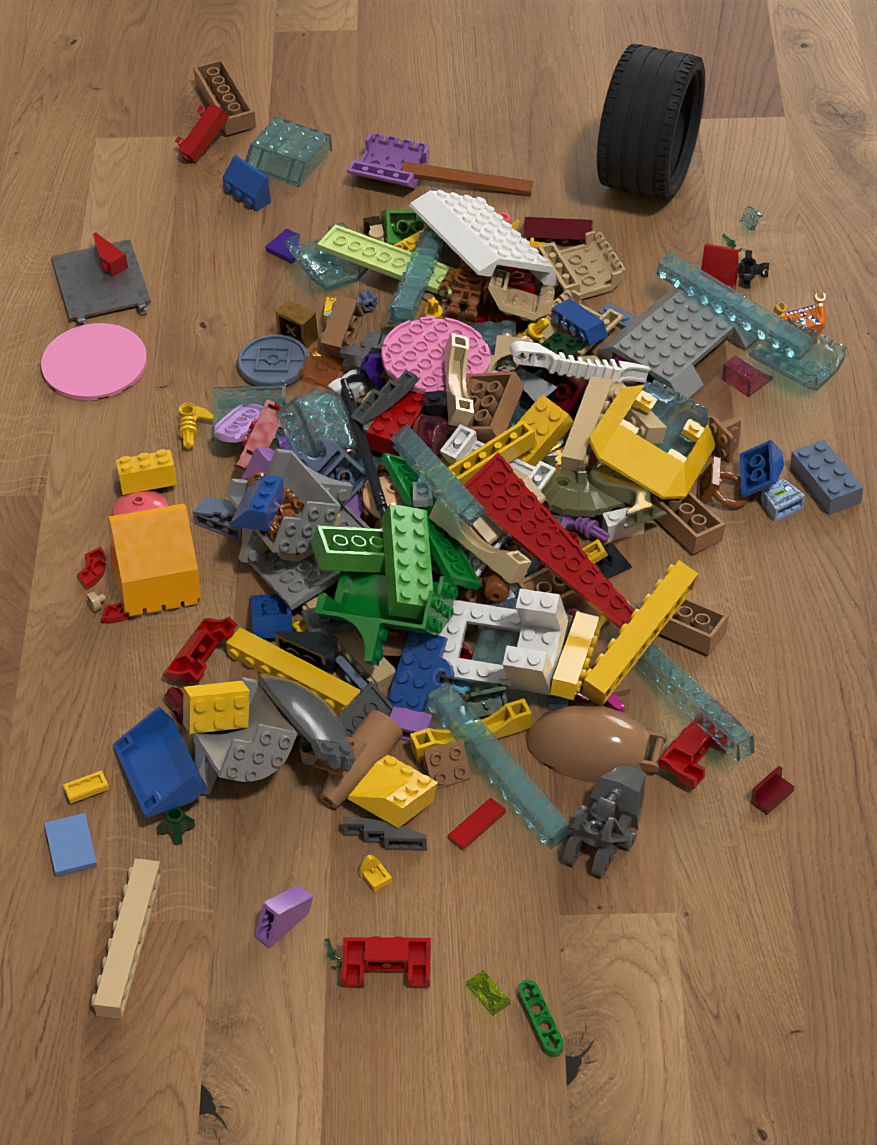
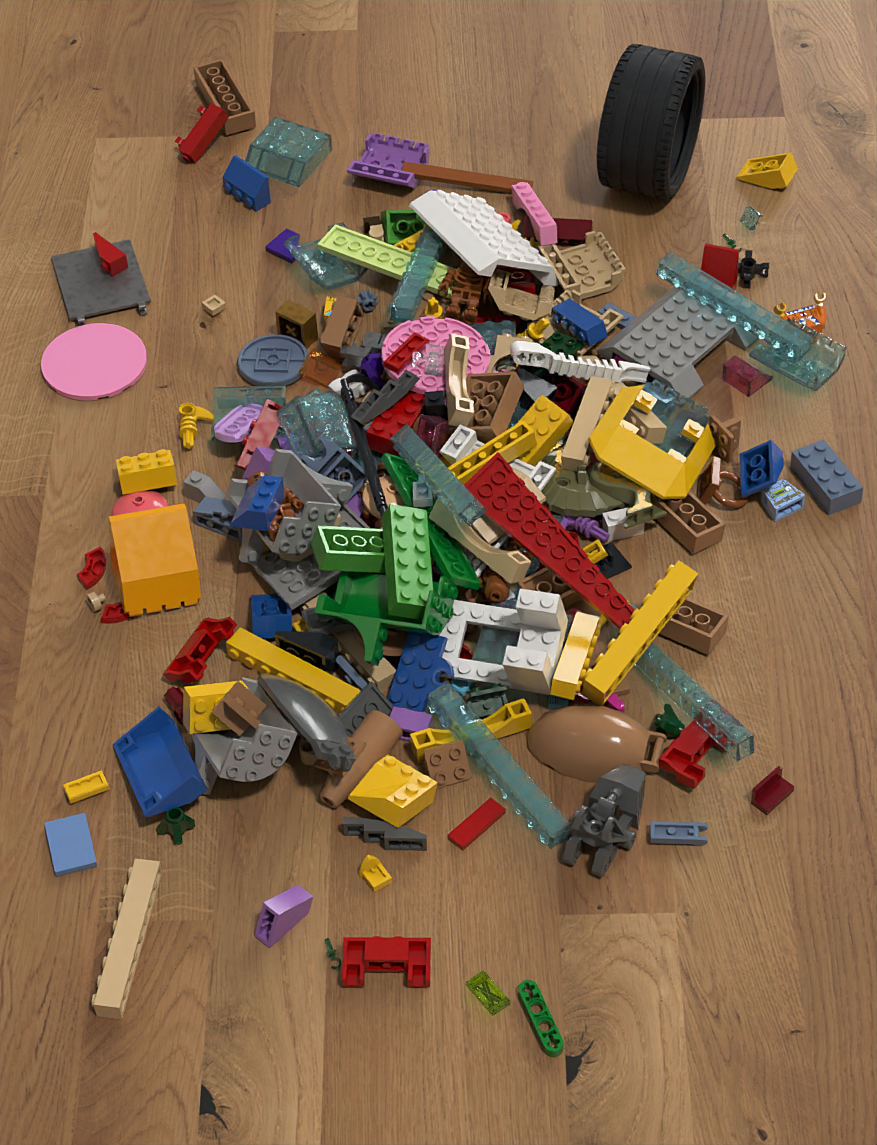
(199, 486): none -> light grey slope
(213, 305): none -> tan plate
(239, 709): none -> medium nougat bracket
(403, 355): none -> red tile
(432, 359): none -> clear plate
(543, 224): none -> bright pink arch
(668, 723): none -> dark green rock
(677, 832): none -> sand blue hinge
(769, 171): none -> yellow slope

